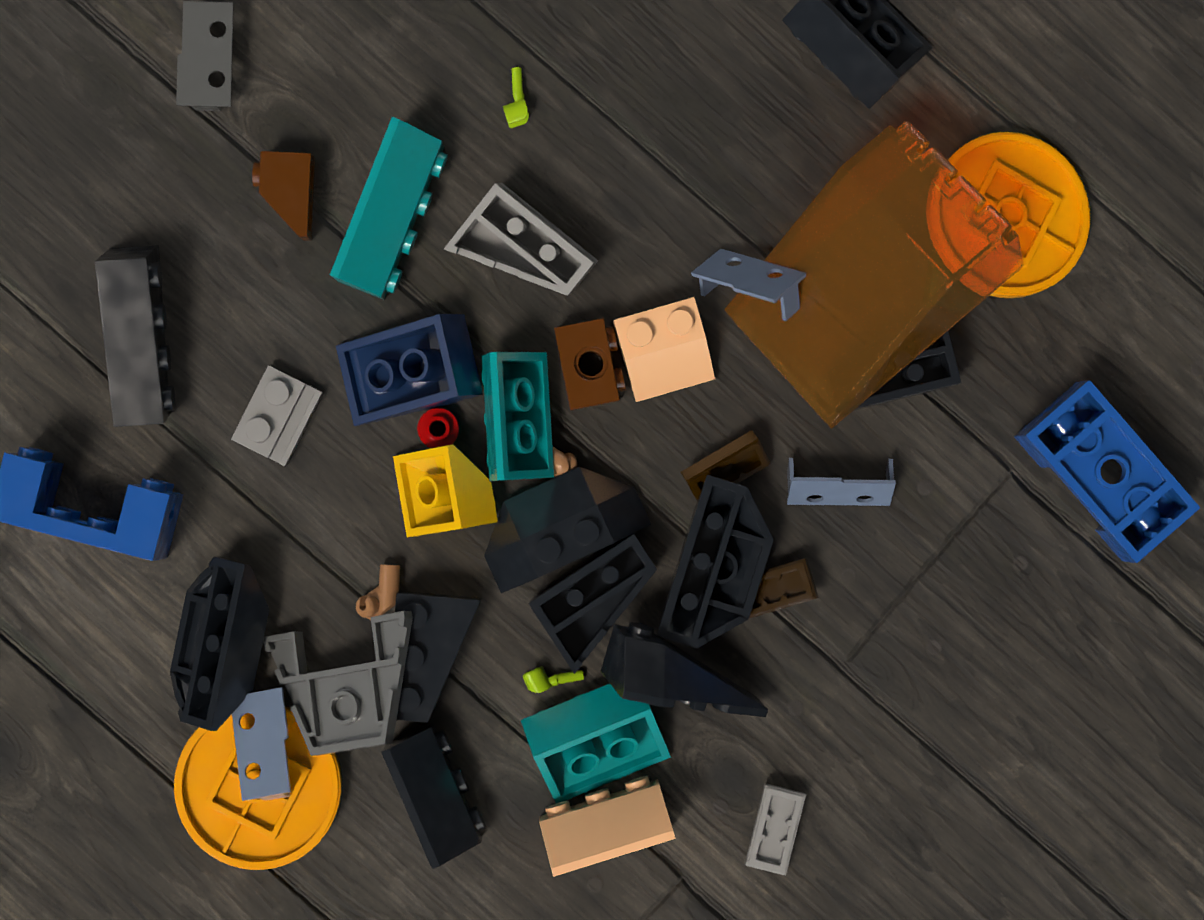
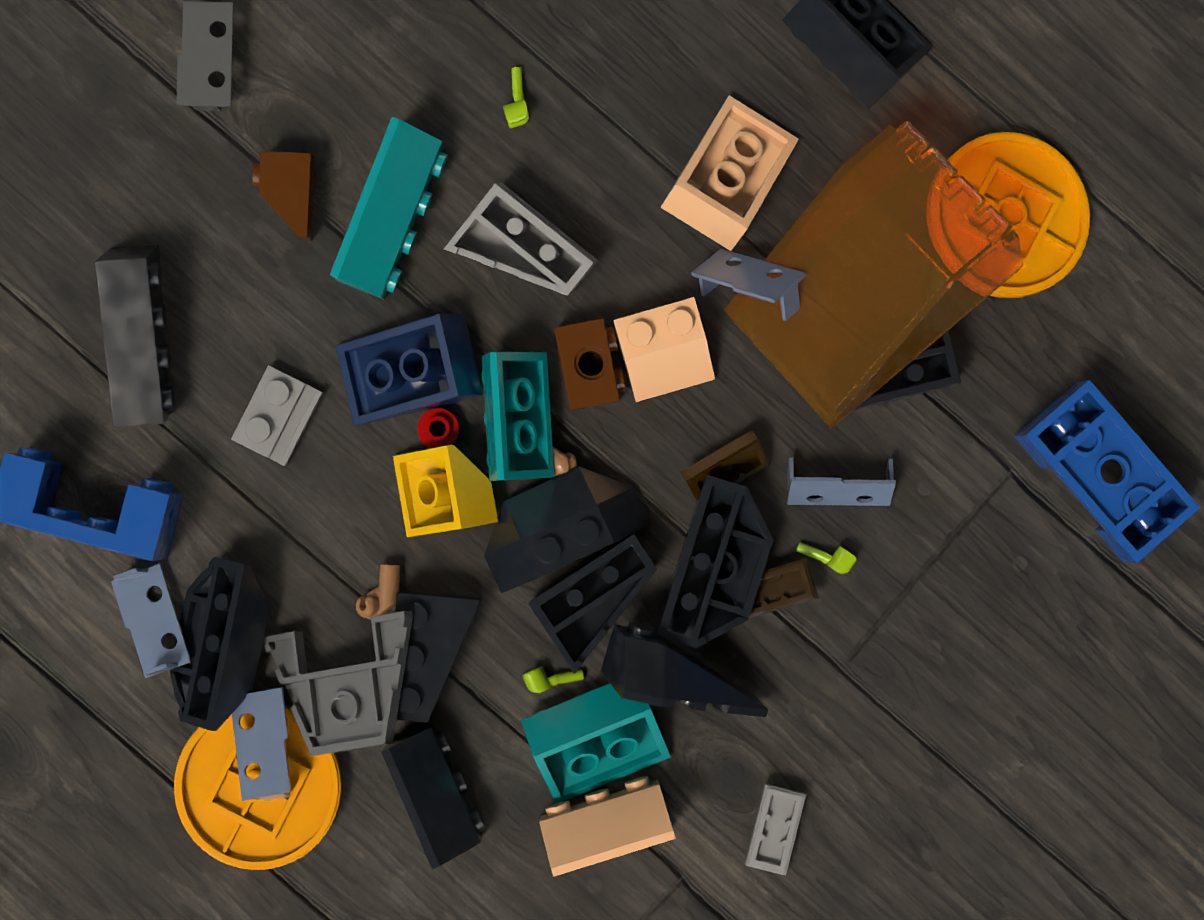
(150, 620): none -> sand blue piece
(730, 173): none -> light nougat slope
(840, 562): none -> lime hand

